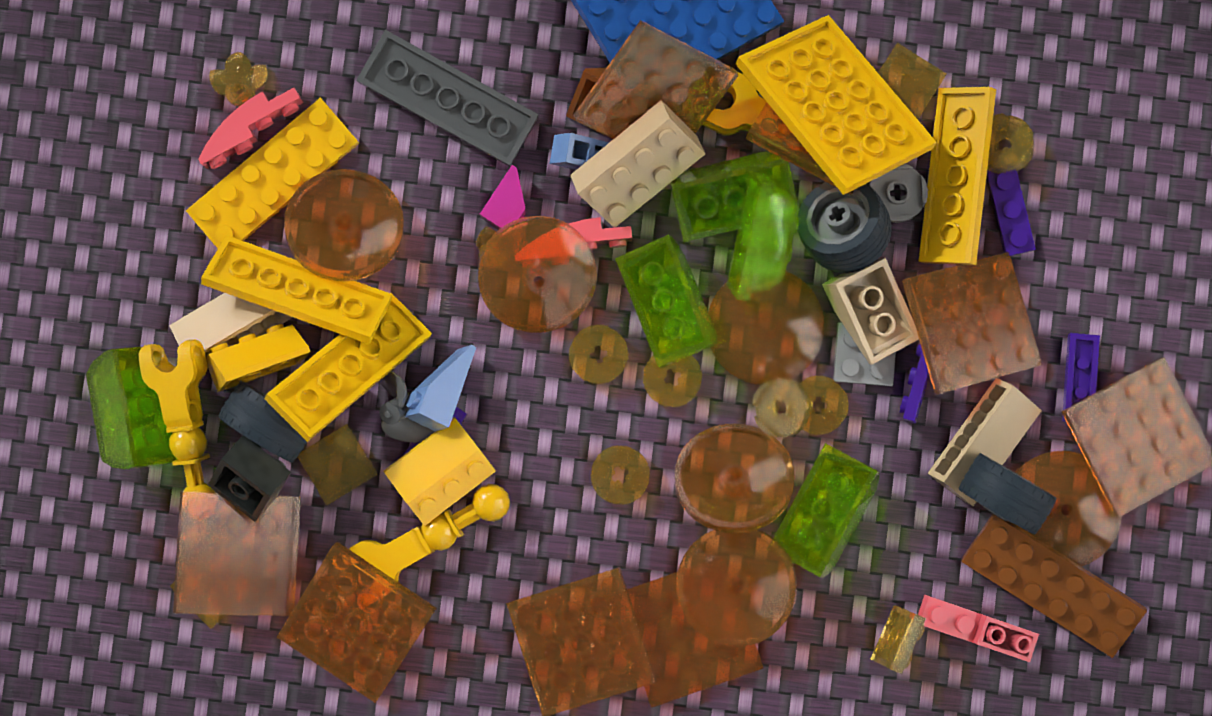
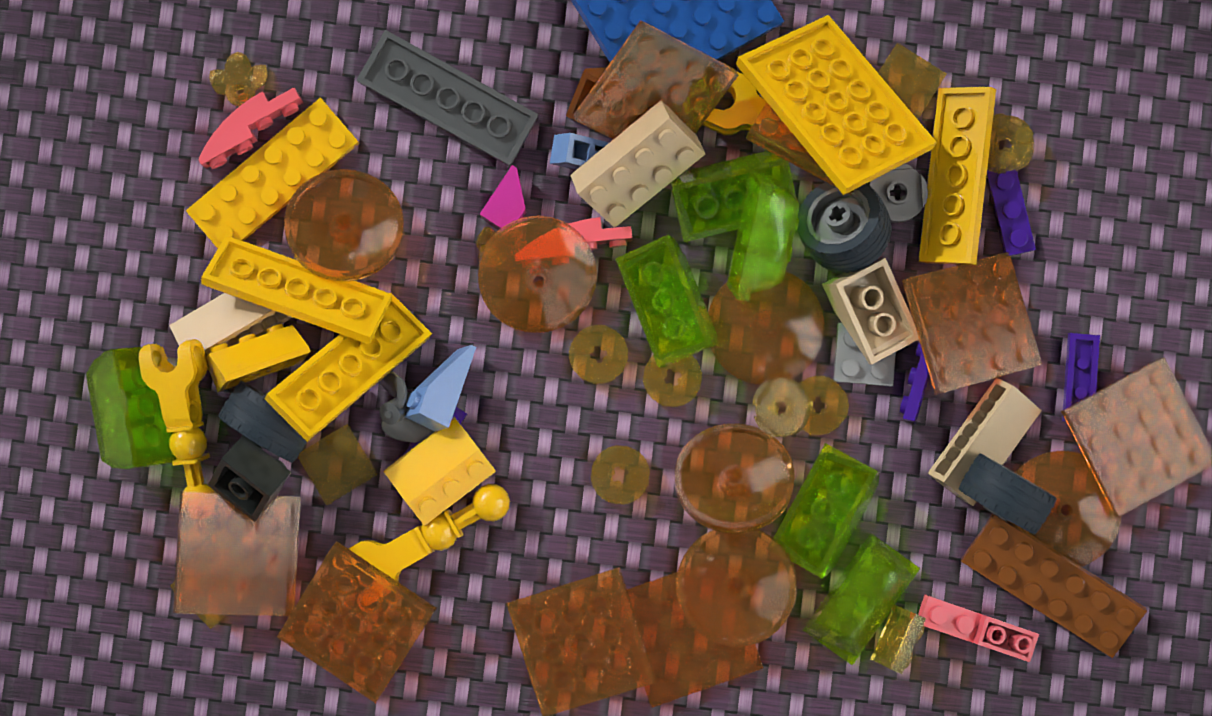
(861, 599): none -> clear neon green windscreen

